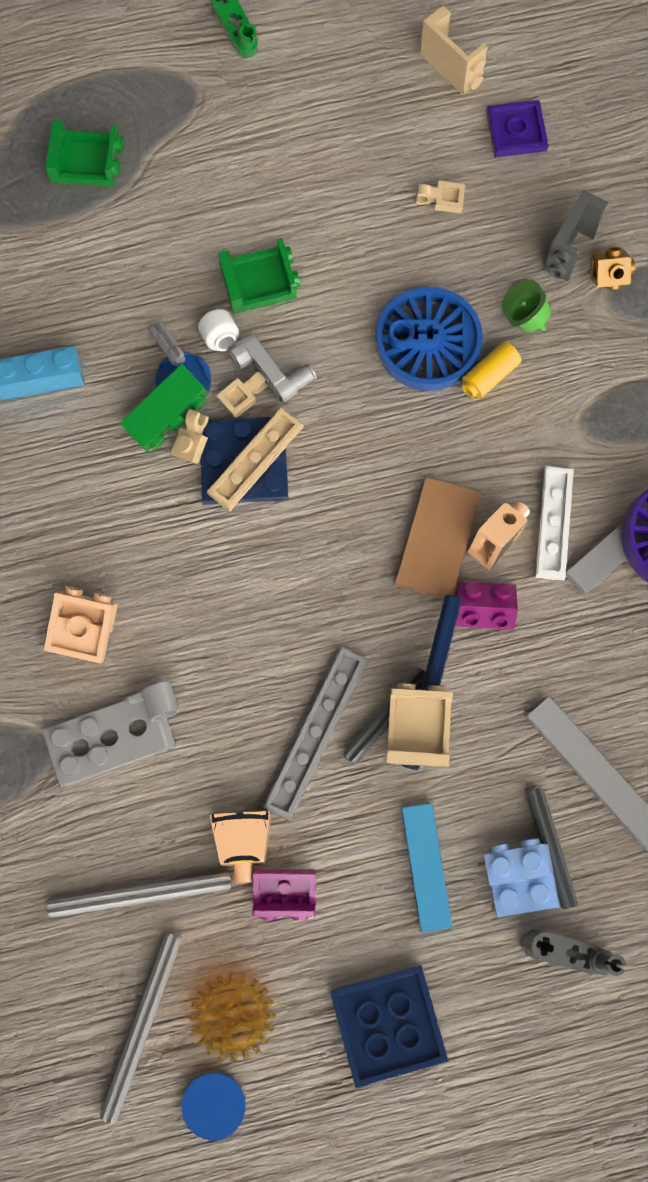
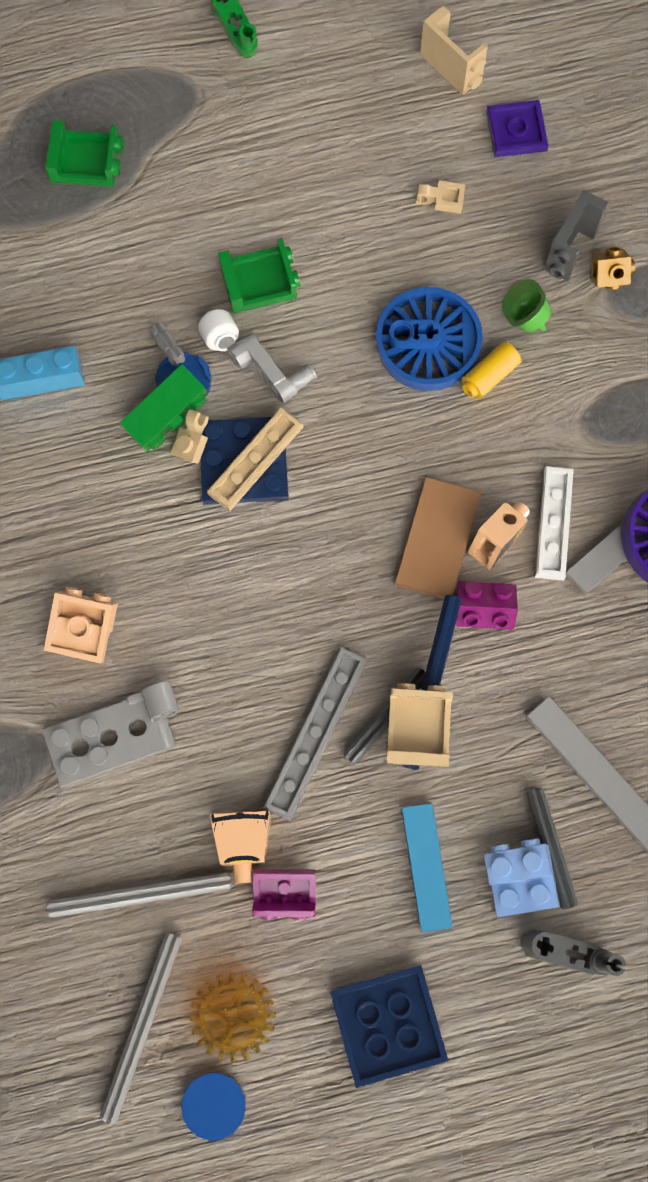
(240, 396): tan plate -> none

